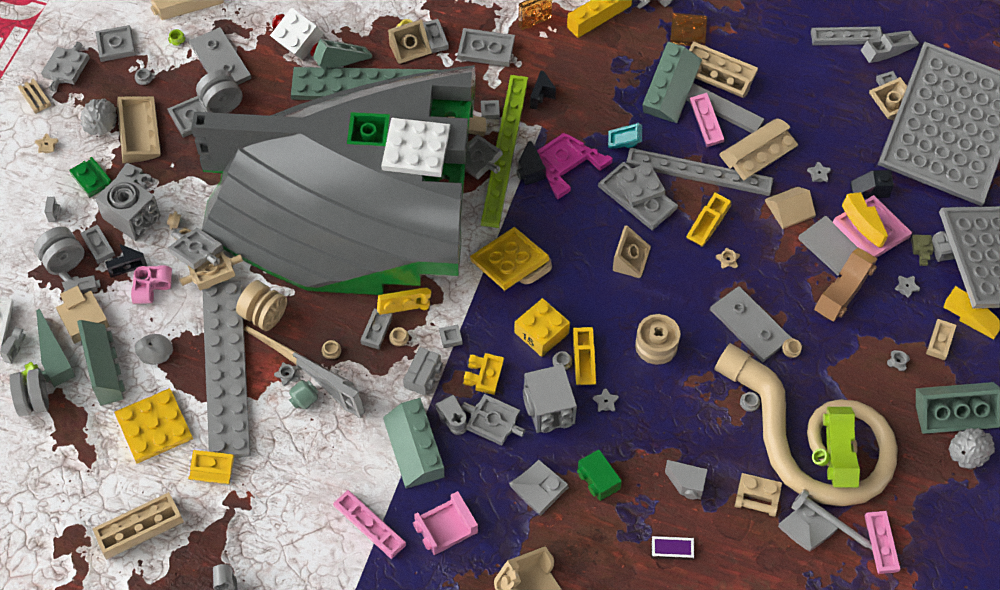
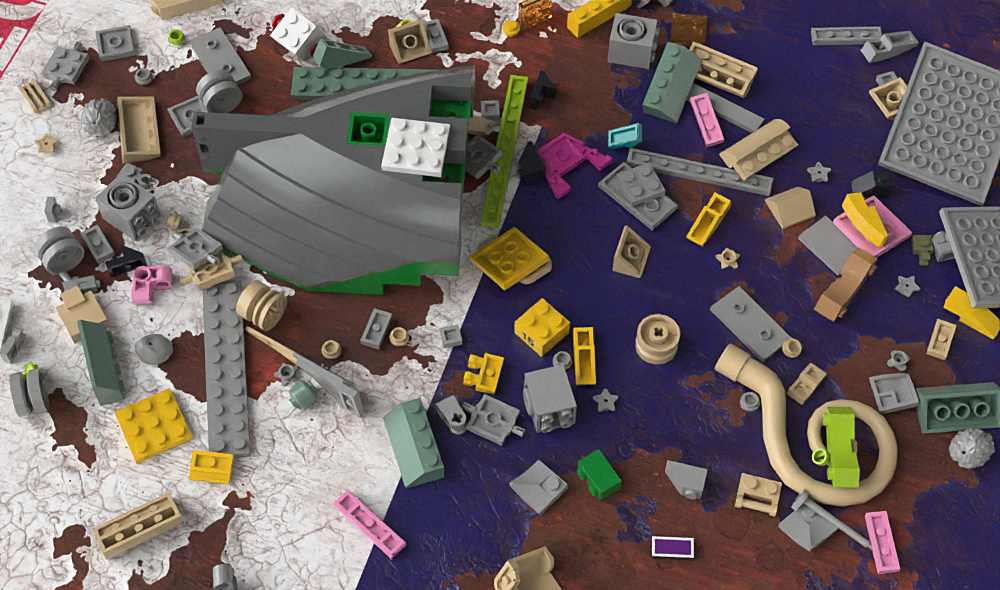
(52, 357): sand green slope -> none
(90, 177): green plate -> none
(404, 301): yellow plate -> none
(422, 371): light grey brick -> none
(446, 524): bright pink panel -> none
(486, 47): light grey plate -> none
(511, 28): none -> yellow plate
(633, 41): none -> light grey brick
(806, 383): none -> tan slope
(893, 392): none -> light grey plate

